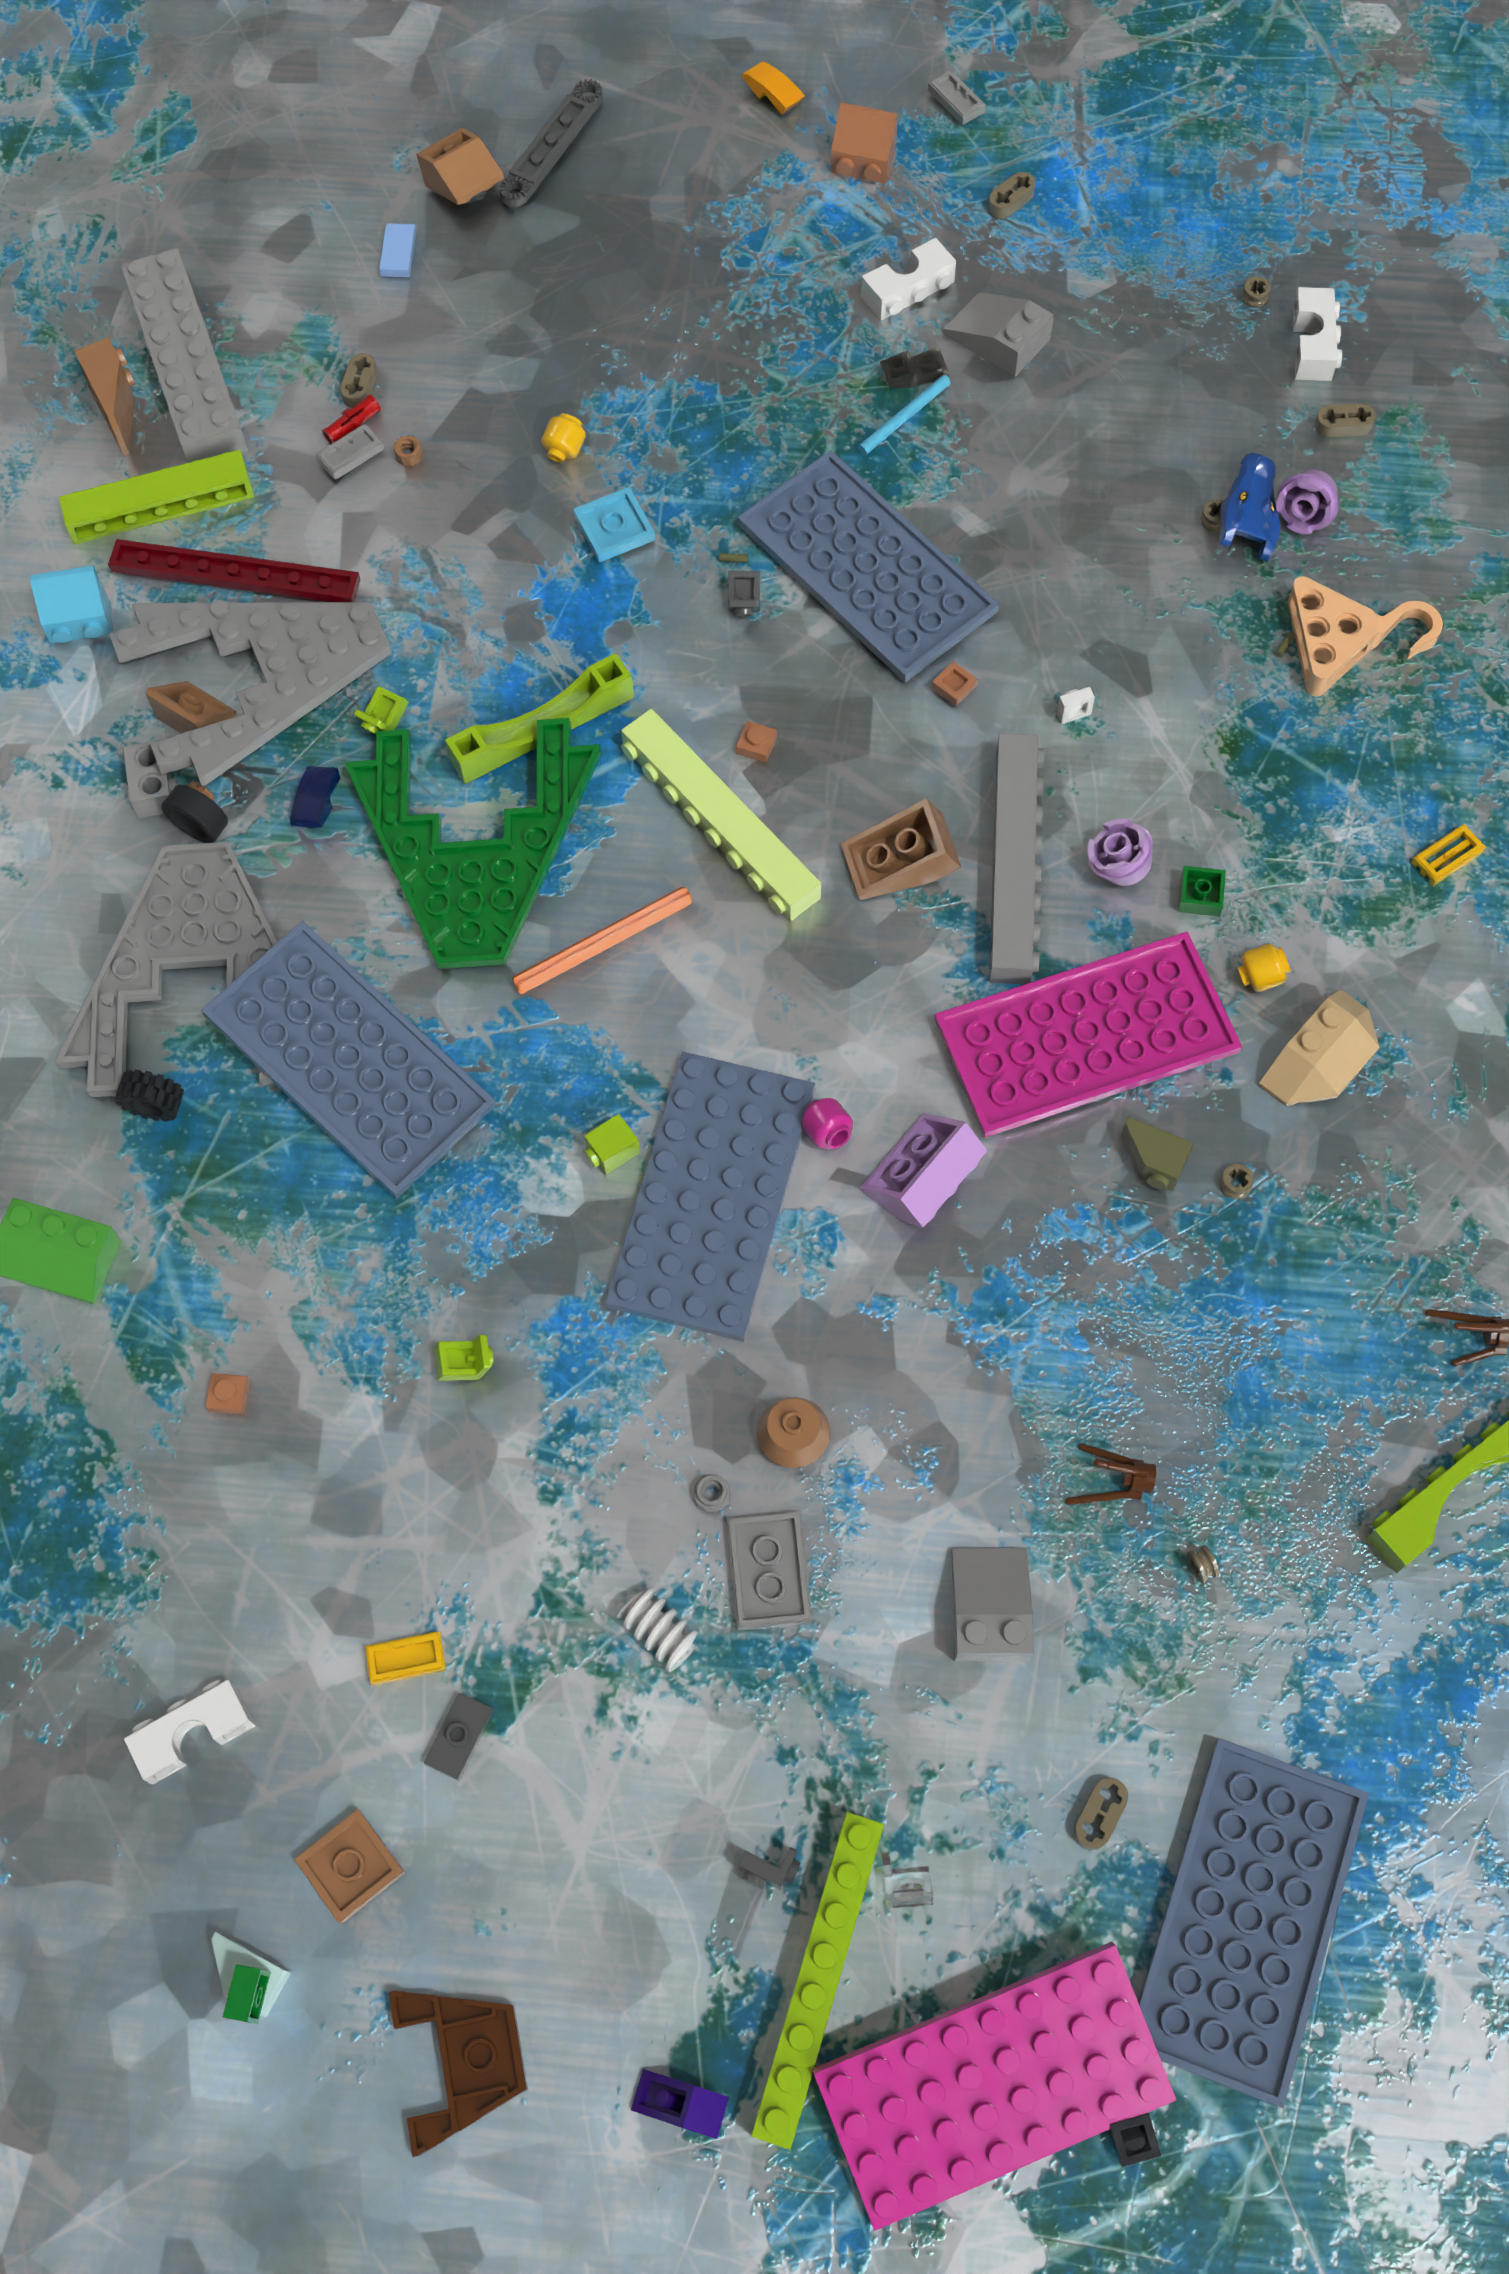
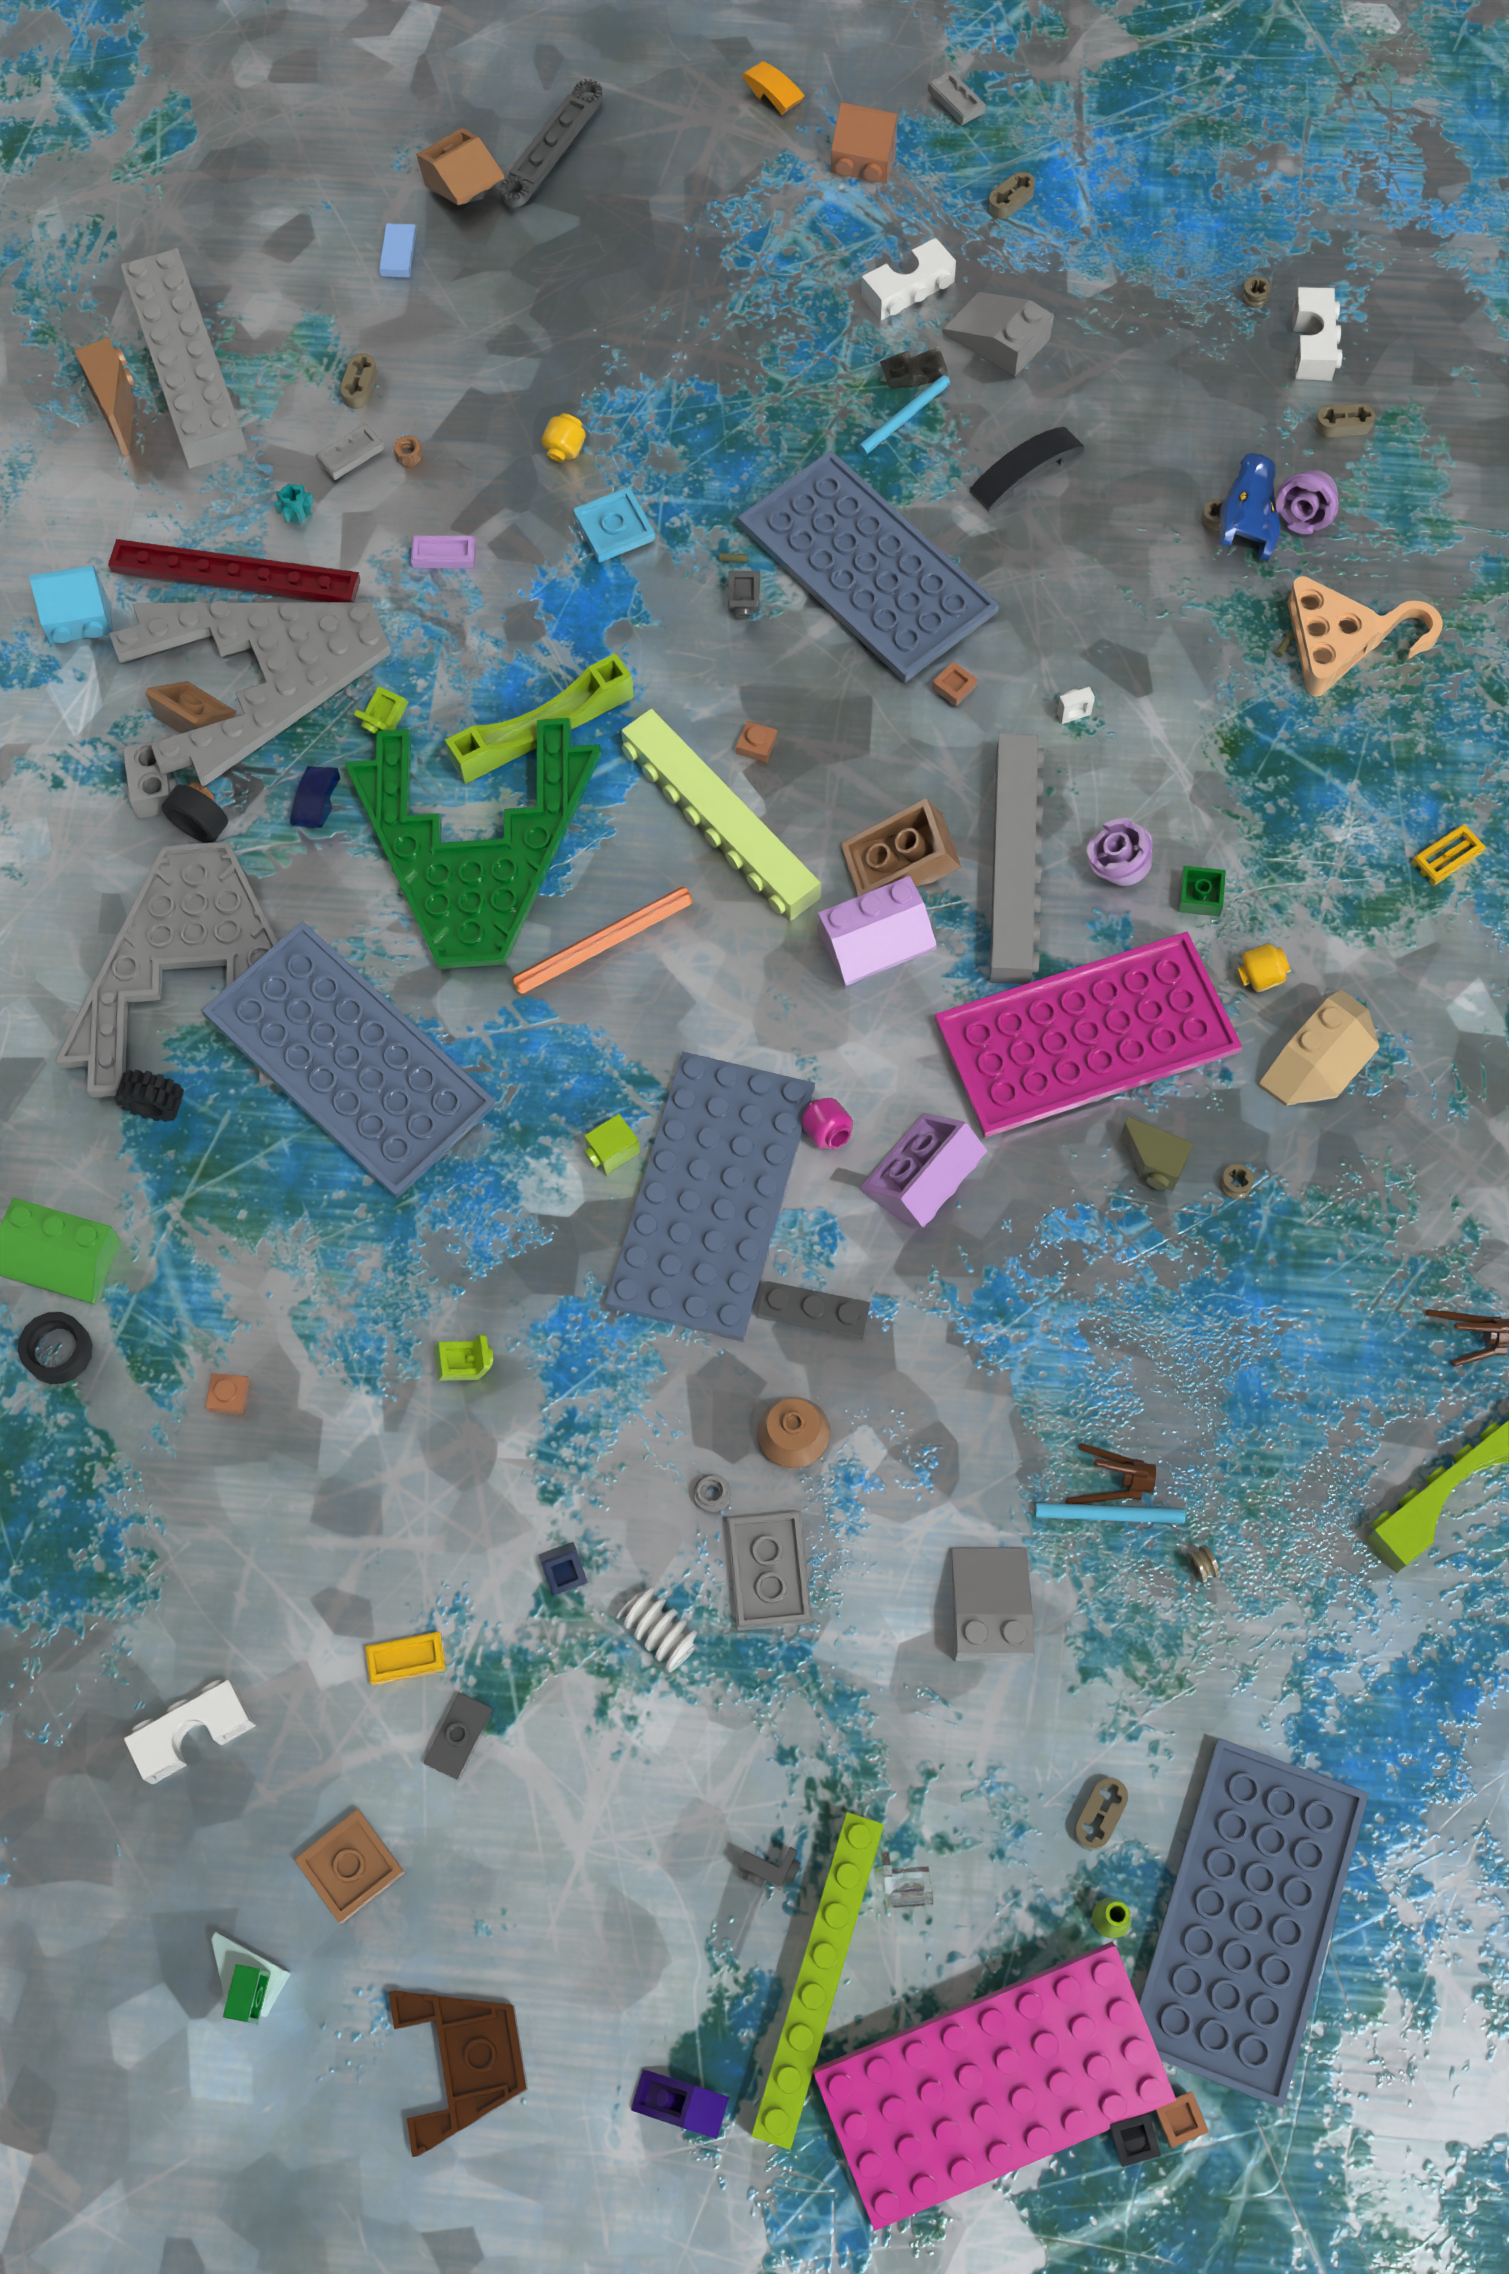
(40, 1327): none -> black tyre
(156, 497): lime brick -> none
(294, 503): none -> teal gear
(351, 419): red pin -> none
(443, 552): none -> lavender tile
(563, 1568): none -> dark blue slope
(814, 1310): none -> dark grey plate
(876, 930): none -> lavender slope
(1022, 463): none -> black slope
(1103, 1922): none -> lime cone
(1110, 1513): none -> medium azure bar
(1181, 2120): none -> nougat plate

